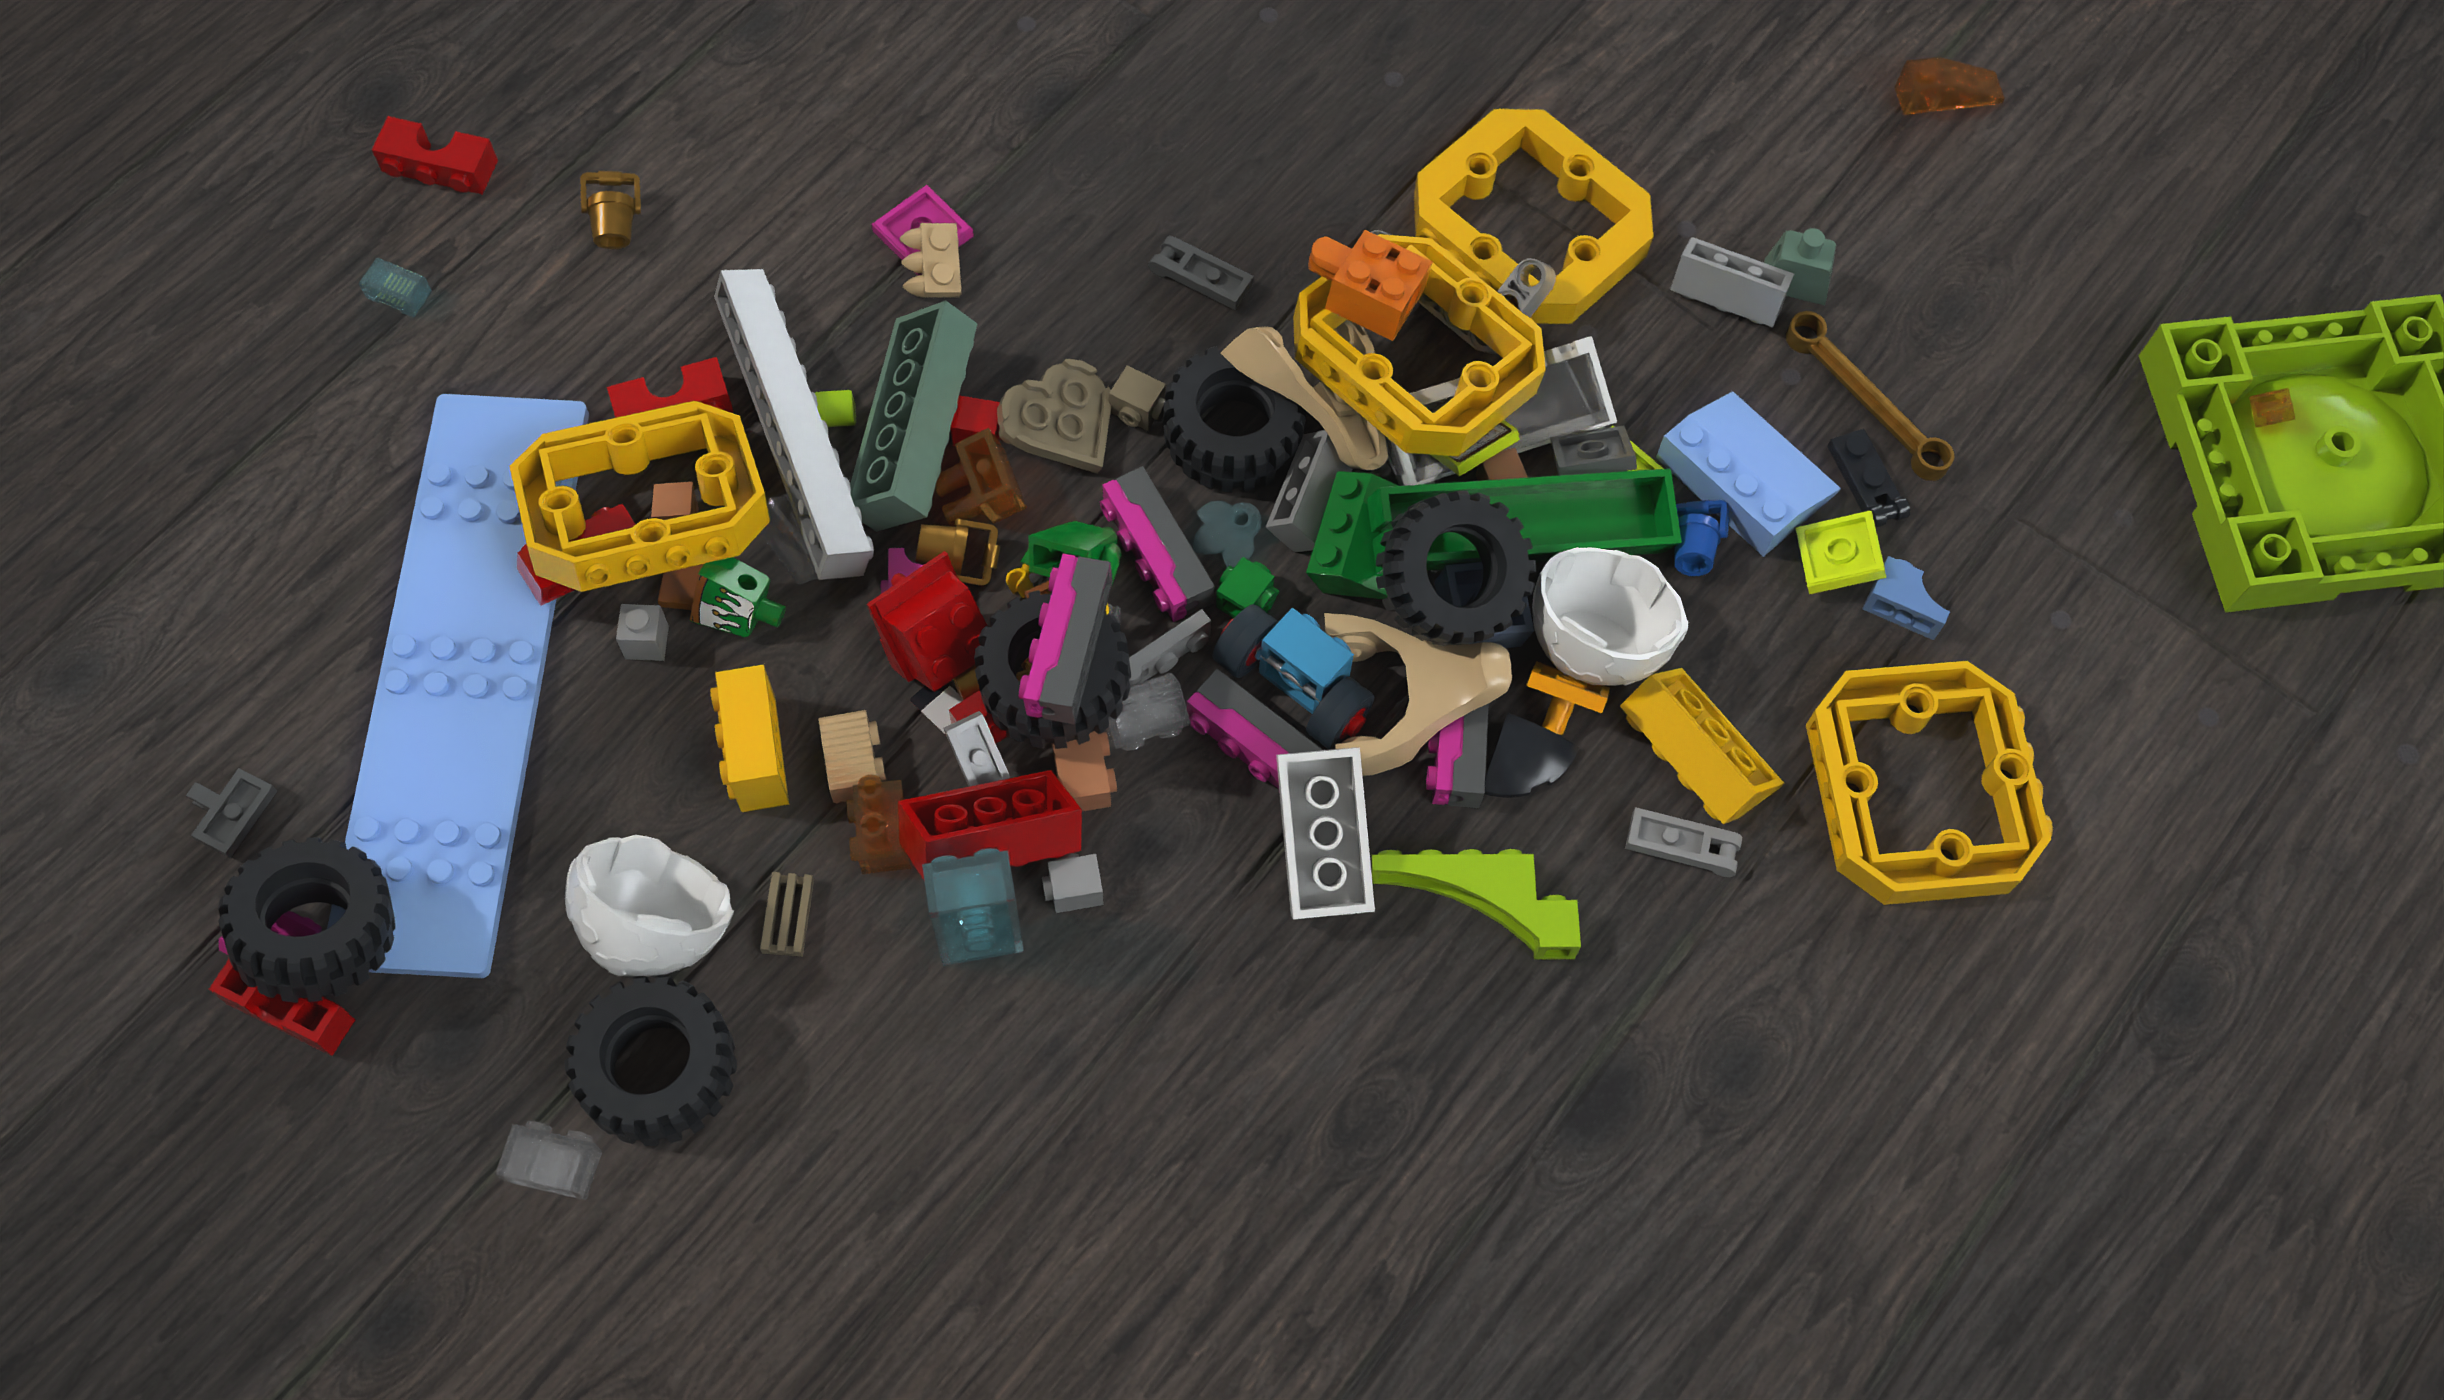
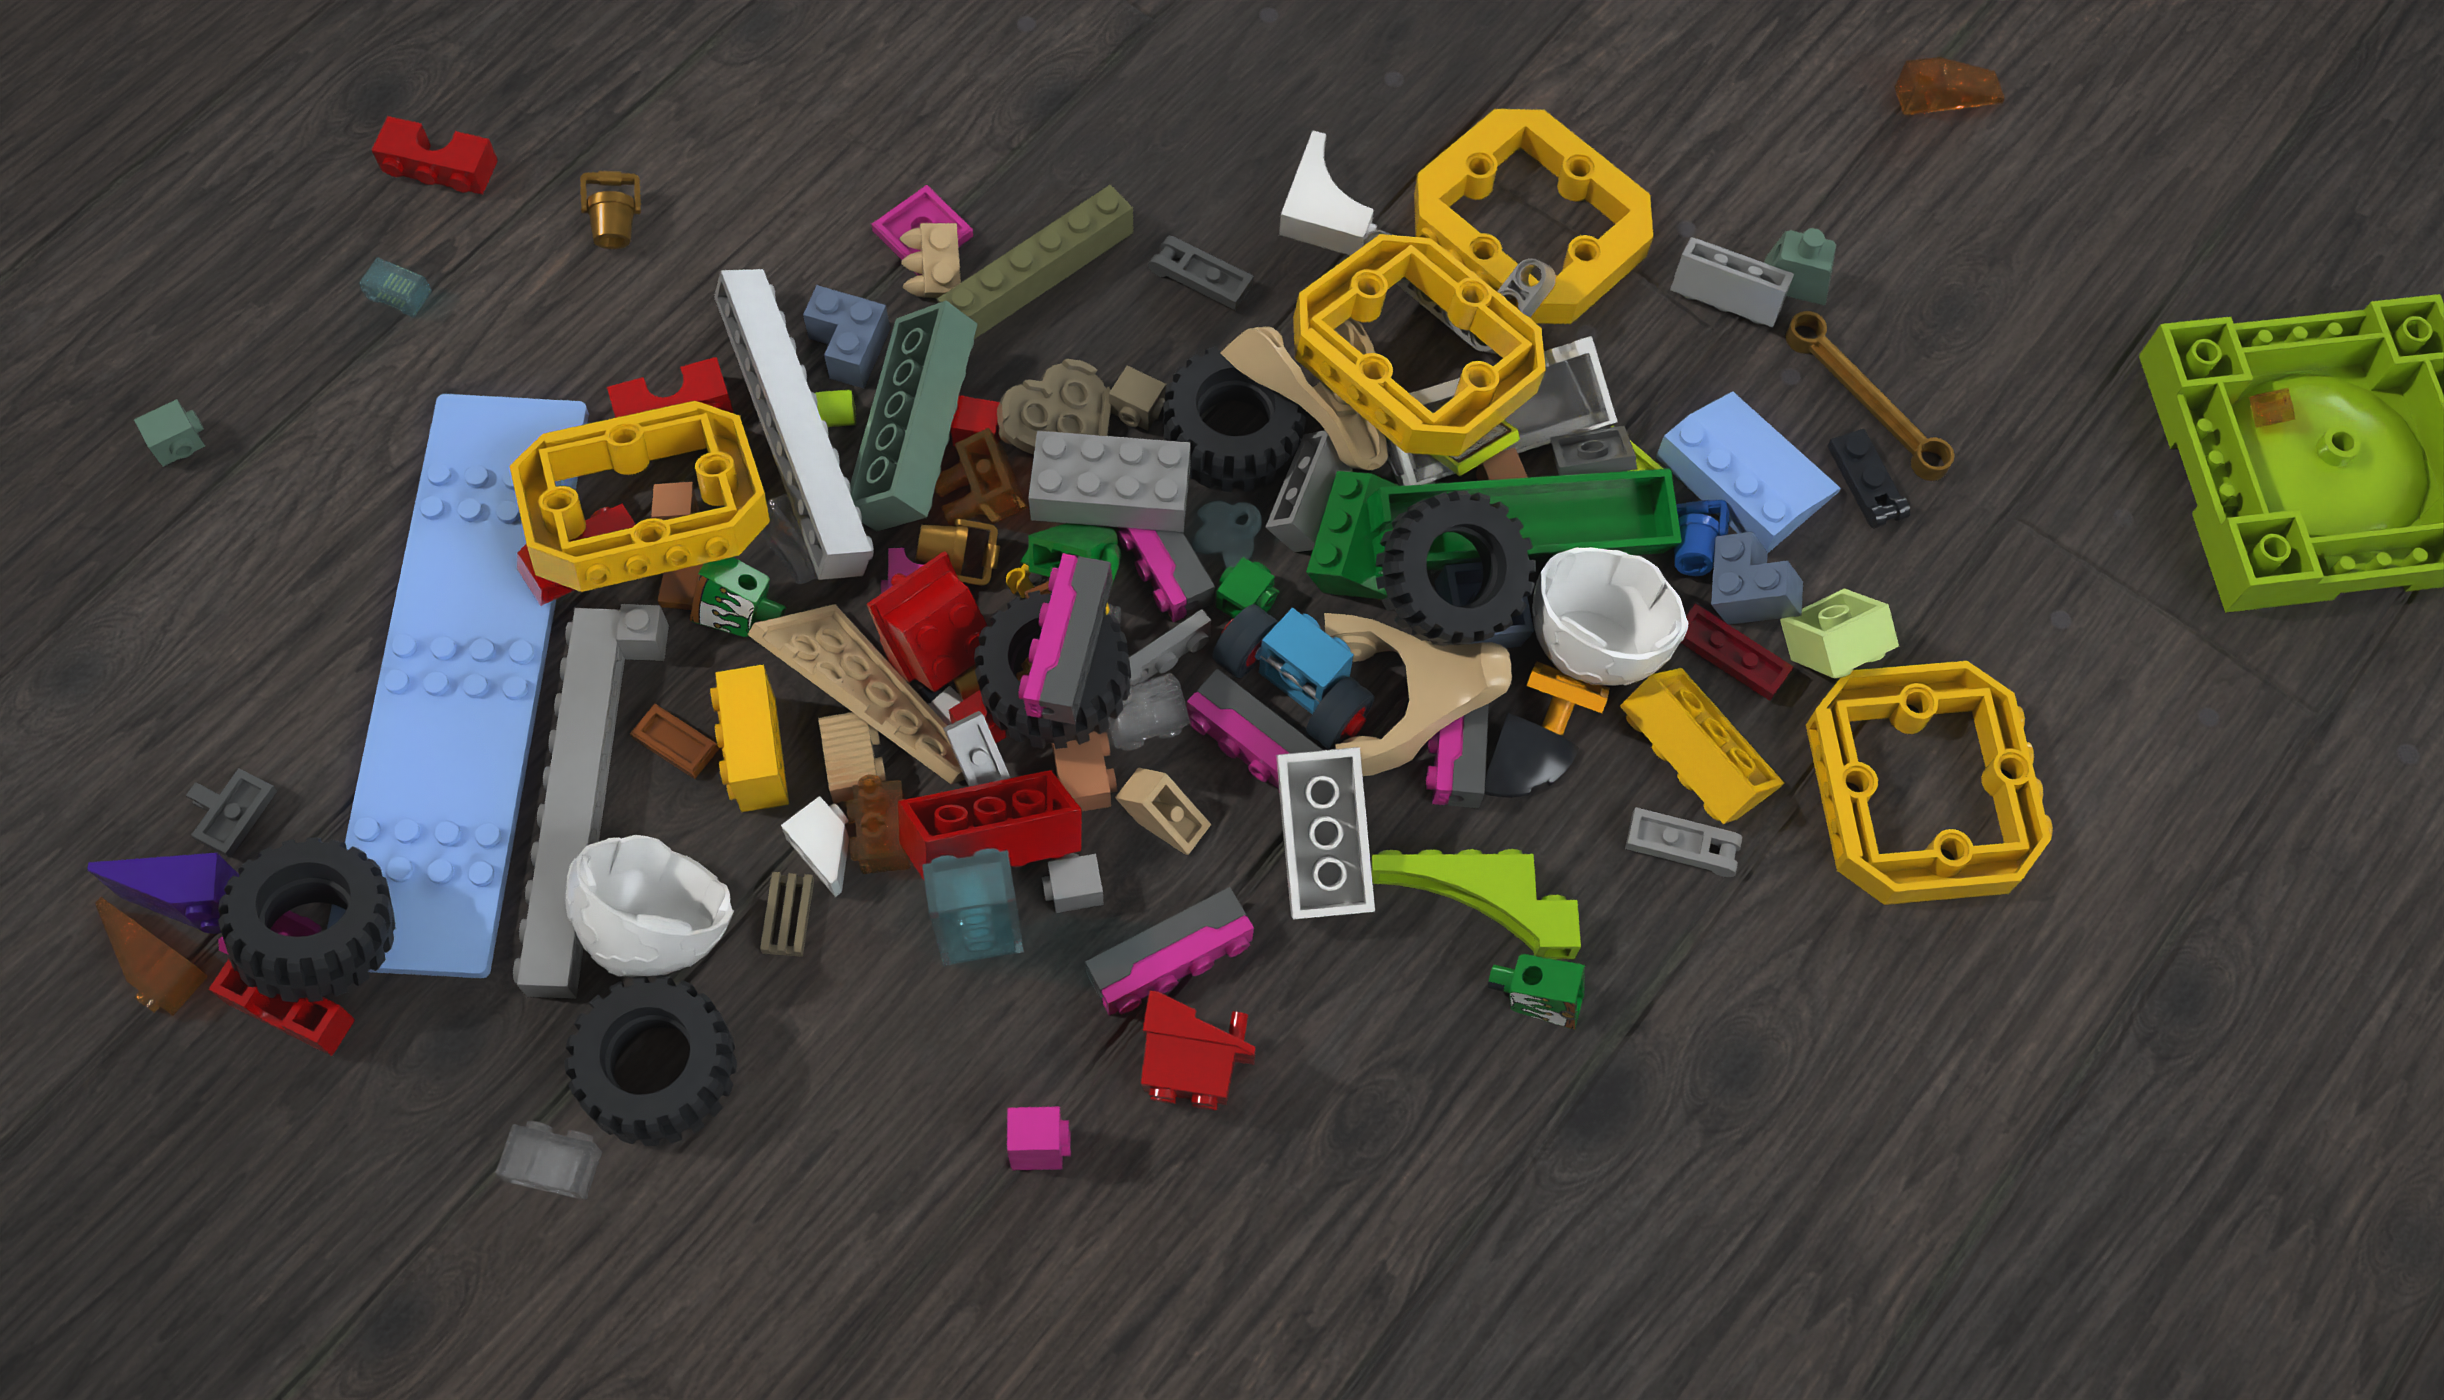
(148, 963): none -> clear orange slope
(171, 432): none -> sand green brick
(174, 886): none -> dark purple slope
(572, 802): none -> light grey brick
(674, 741): none -> dark orange tile
(821, 840): none -> white slope
(850, 669): none -> tan wing
(852, 330): none -> sand blue brick
(1037, 1138): none -> dark pink brick
(1043, 260): none -> olive brick
(1109, 481): none -> light grey brick
(1163, 809): none -> tan slope
(1169, 952): none -> piece
(1189, 1055): none -> red piece
(1319, 210): none -> white arch
(1371, 282): orange brick -> none
(1542, 988): none -> green torso
(1735, 653): none -> dark red plate
(1749, 587): none -> sand blue brick
(1840, 552): neon yellow tile -> none
(1840, 633): none -> yellowish green brick
(1904, 600): medium blue arch -> none

